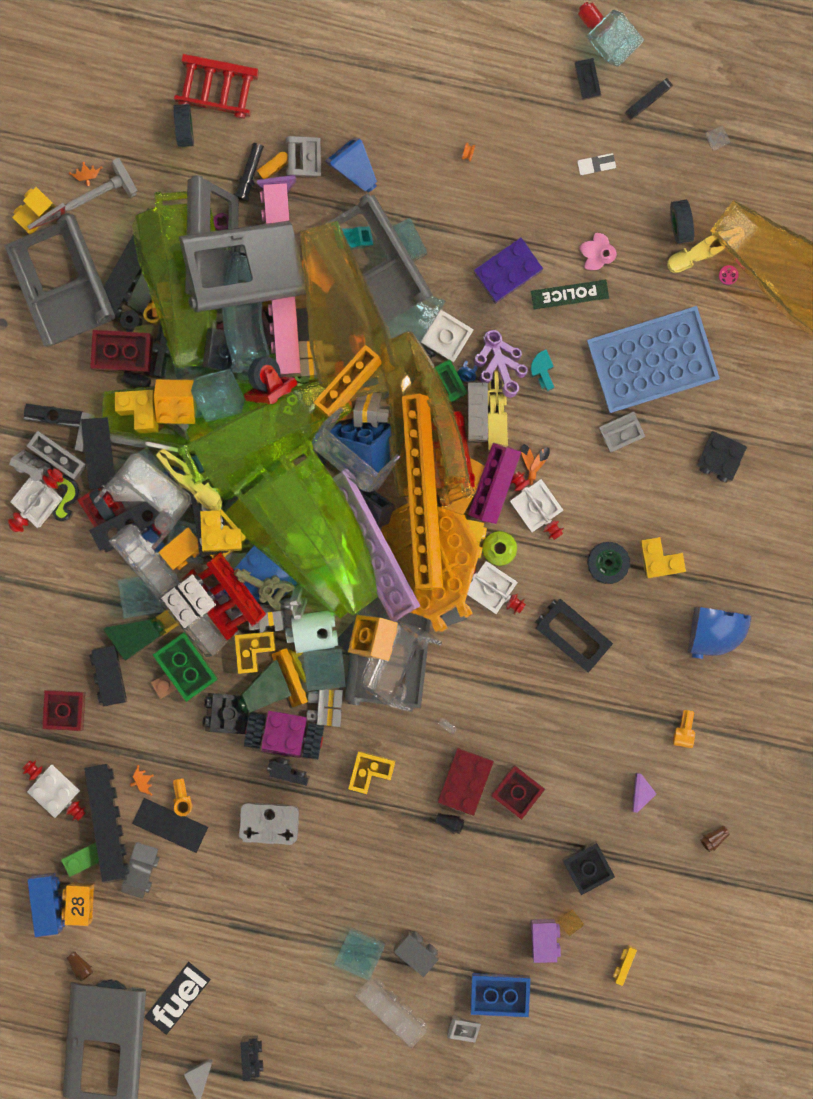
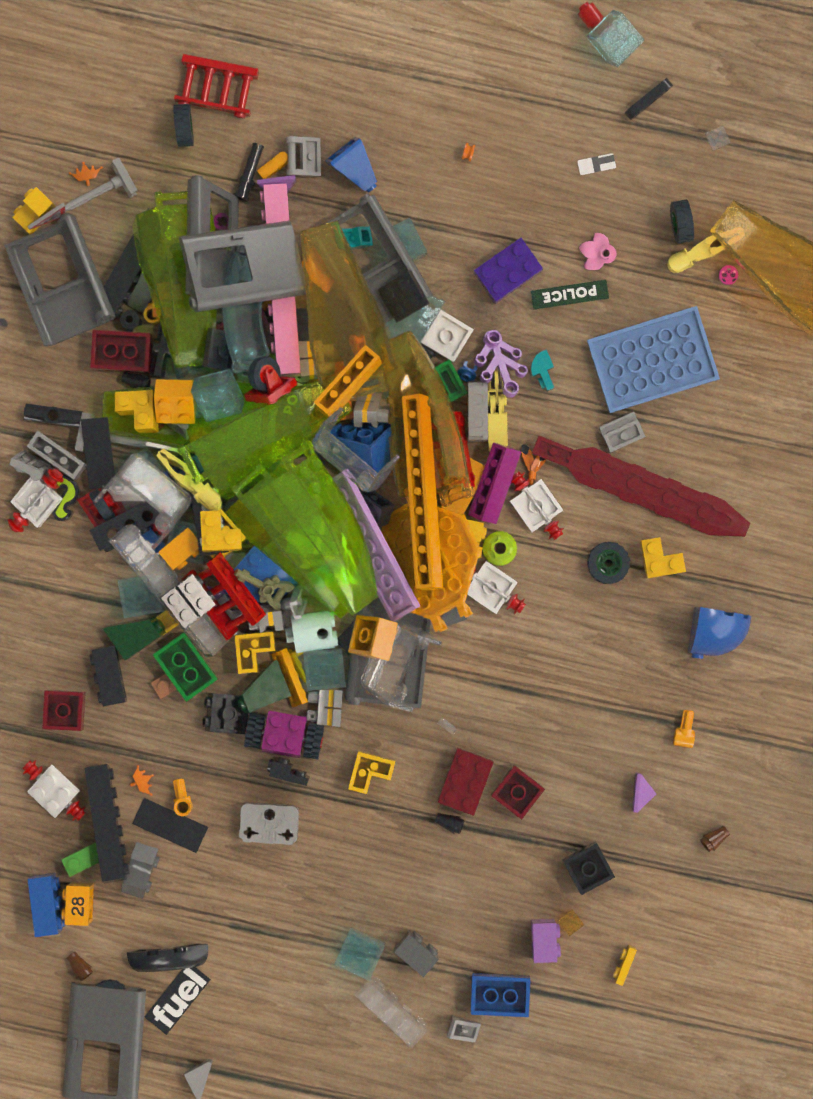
(168, 959): none -> black brick
(250, 1057): black plate -> none
(403, 296): none -> black plate
(544, 628): black piece -> none
(587, 79): black plate -> none
(644, 488): none -> dark red plate
(721, 457): black plate -> none

